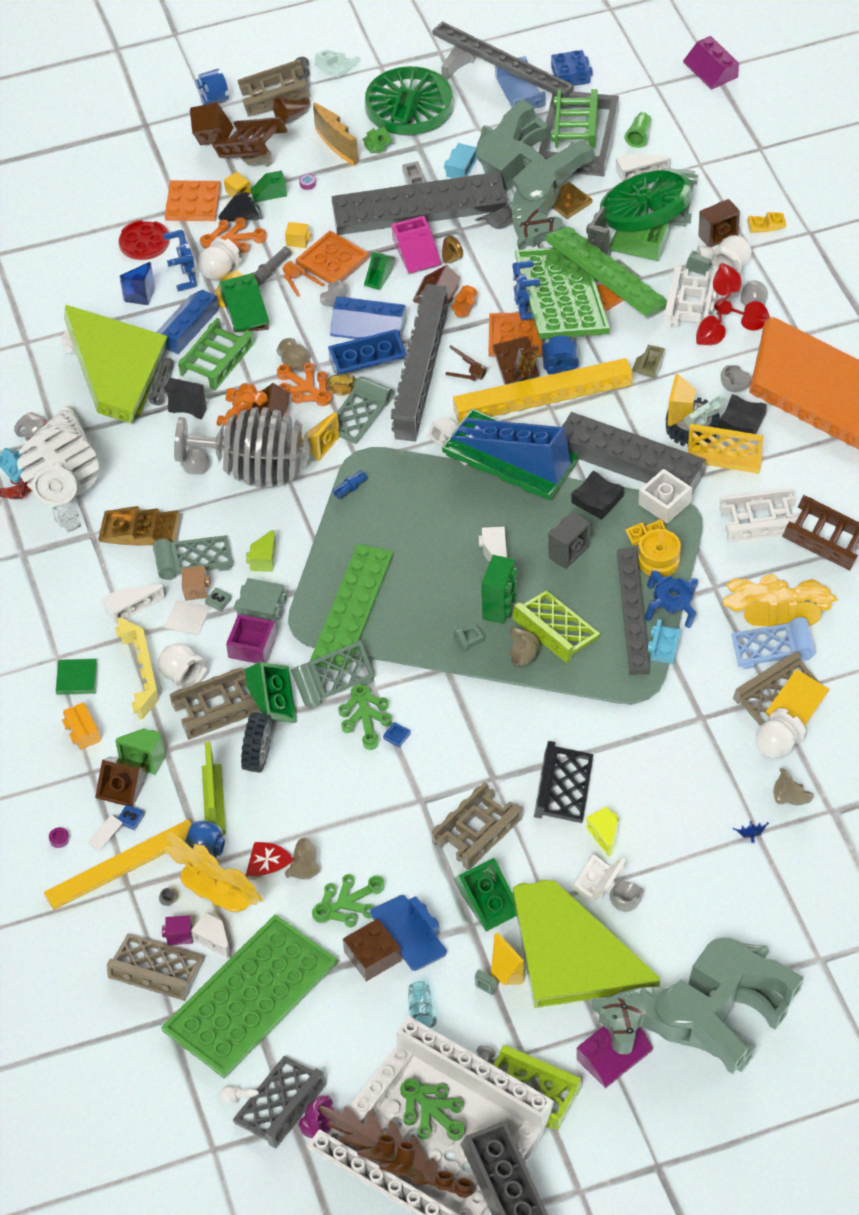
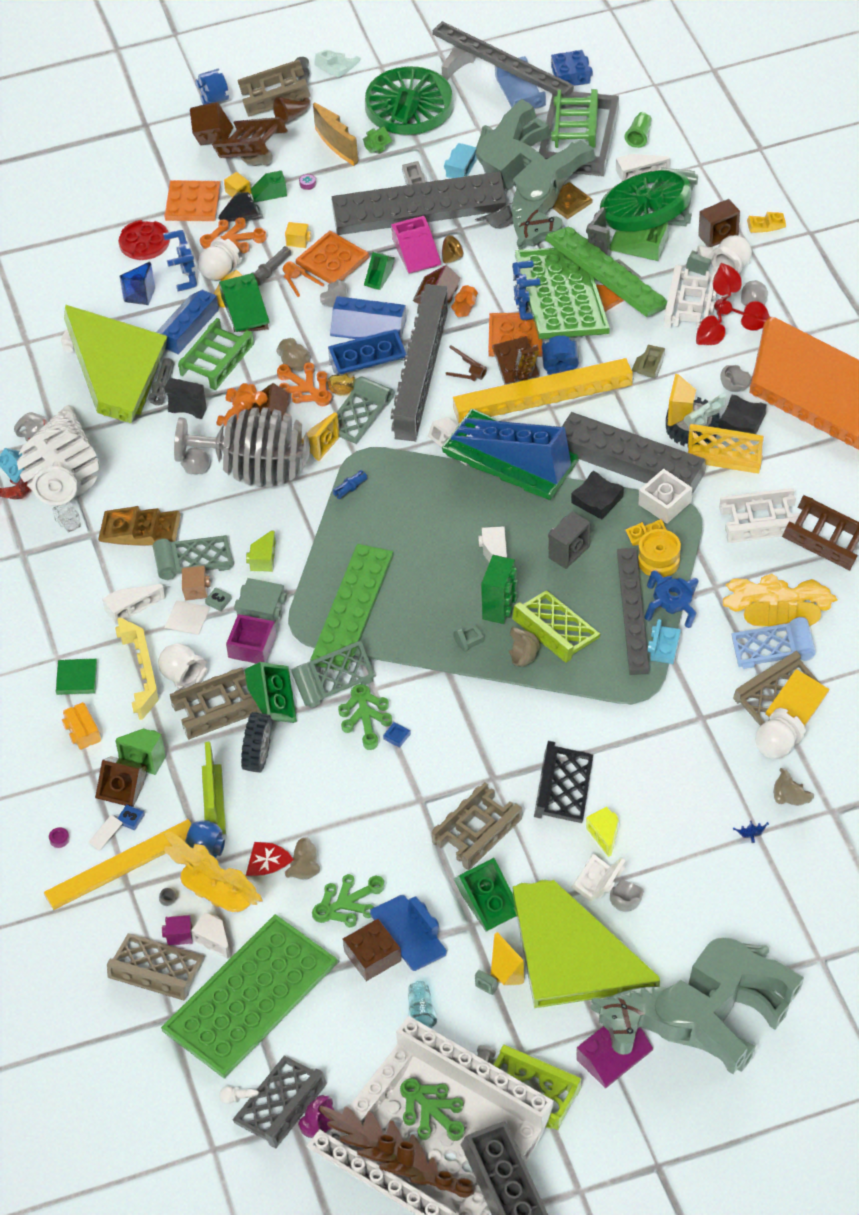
(712, 63): magenta slope -> none

